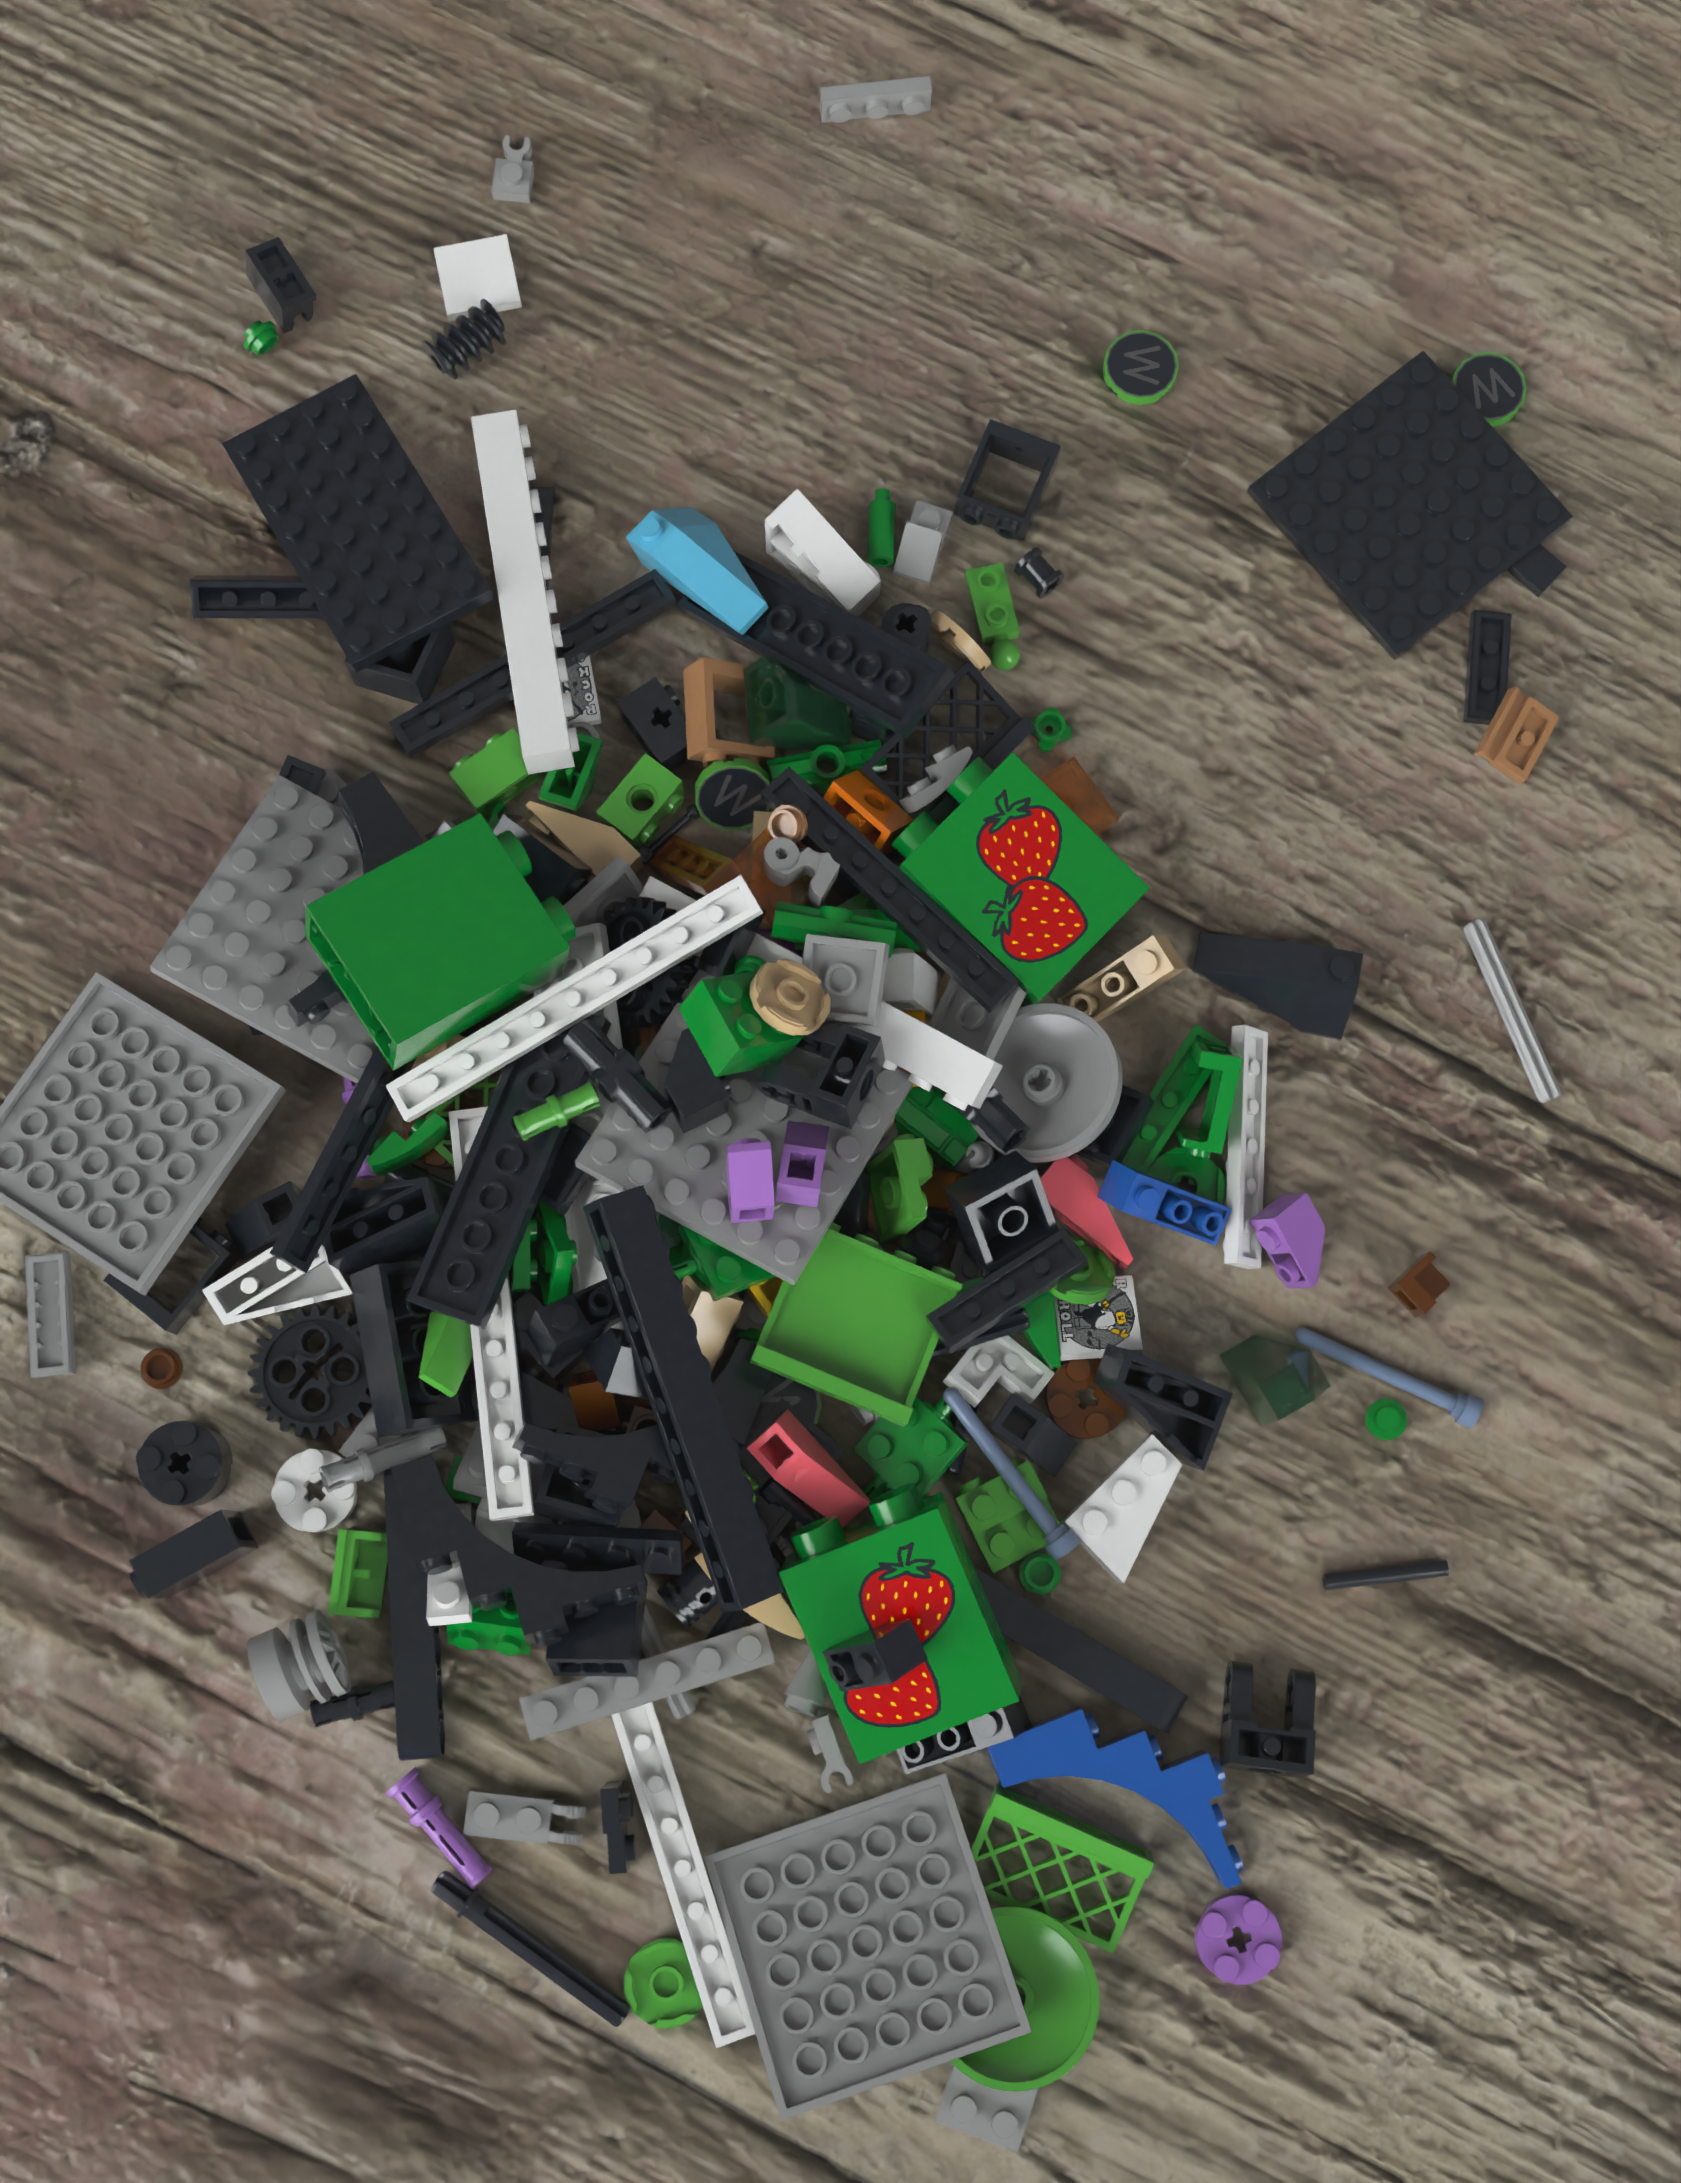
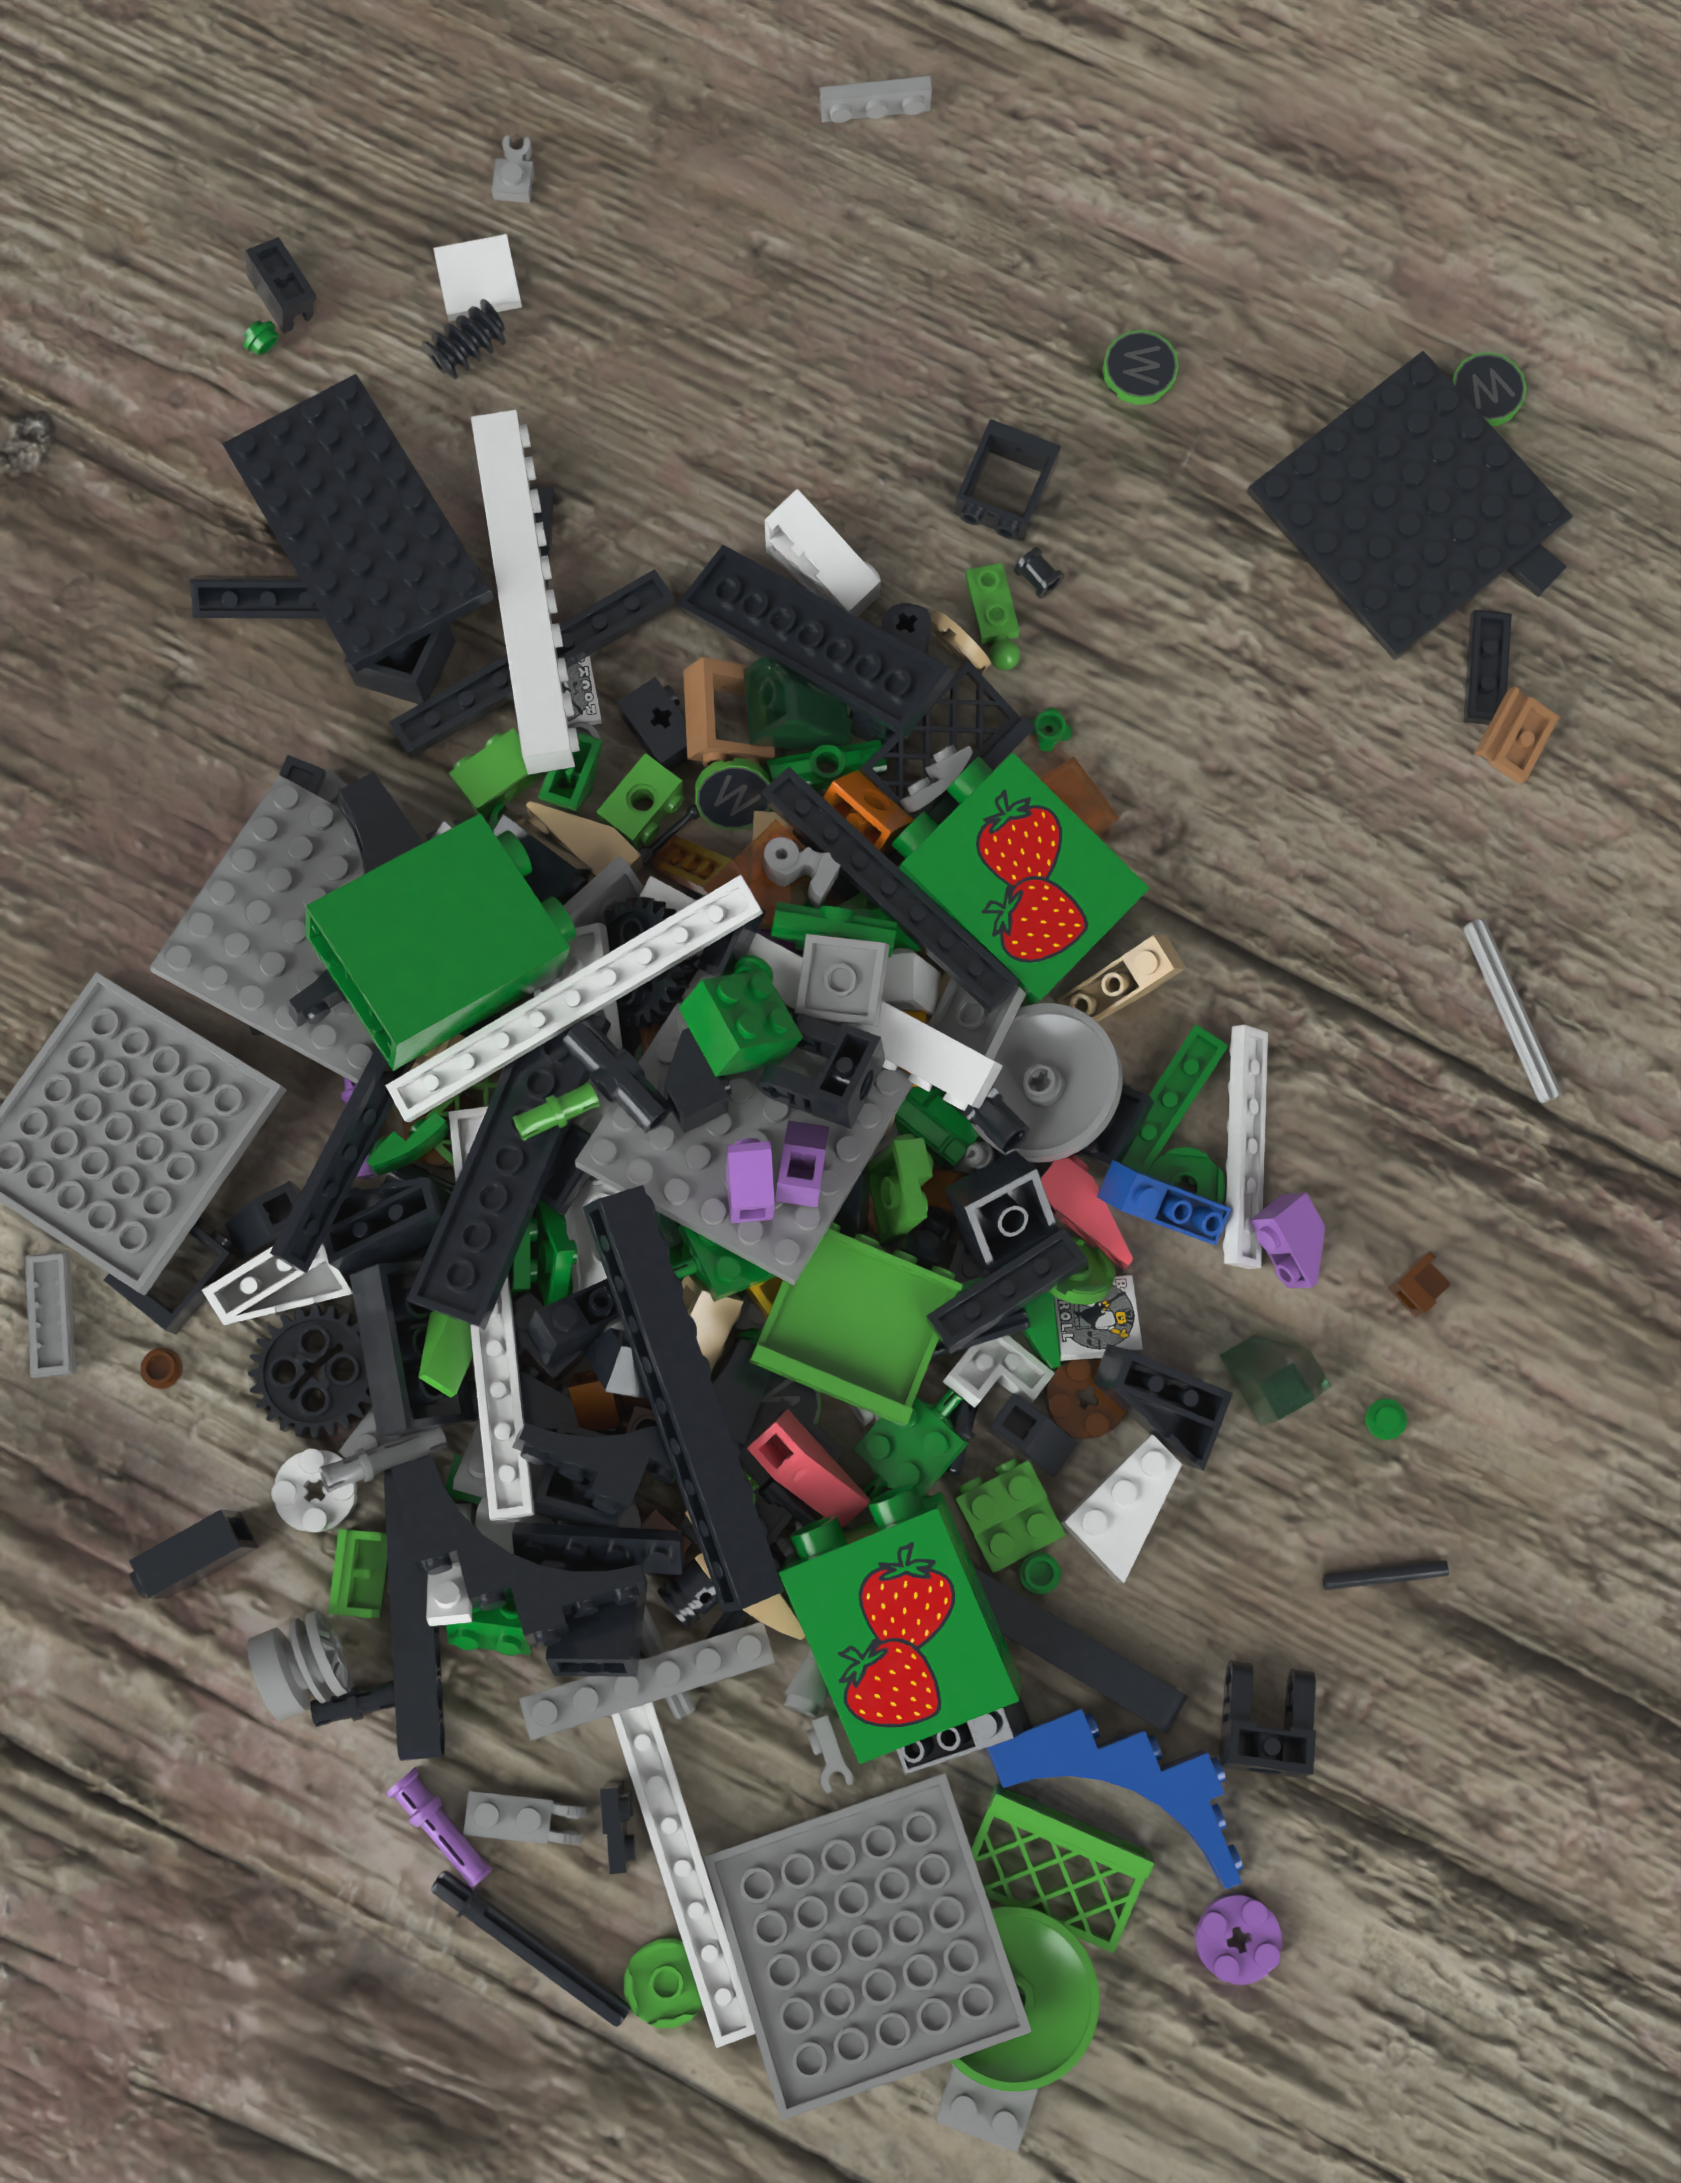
(162, 1457): black brick -> none
(699, 563): medium azure wedge -> none
(788, 822): medium nougat plate -> none
(789, 997): tan tile -> none
(875, 1656): black slope -> none
(881, 530): green cylinder -> none
(922, 542): light grey slope -> none
(1058, 1537): sand blue piece -> none
(1219, 1101): green panel -> none
(1295, 981): black wedge -> none
(1463, 1407): sand blue piece -> none

